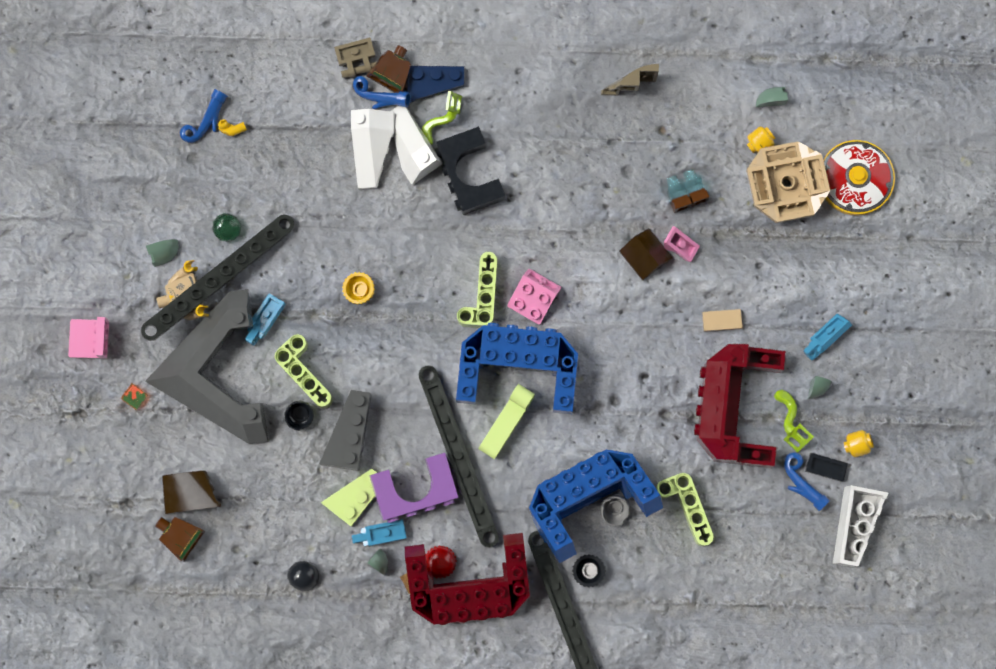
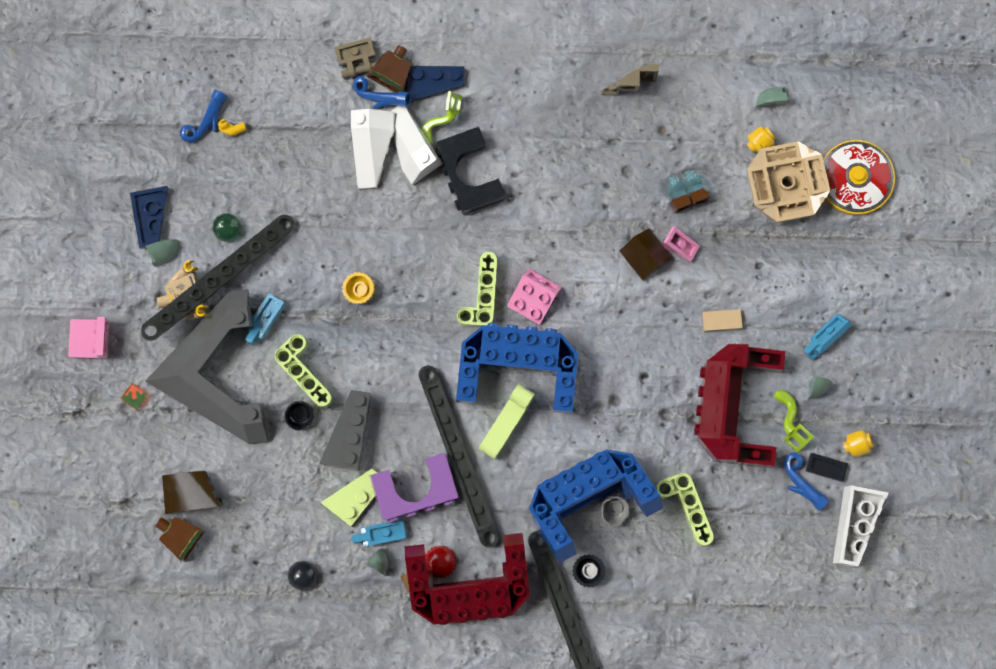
(148, 214): none -> dark blue wing

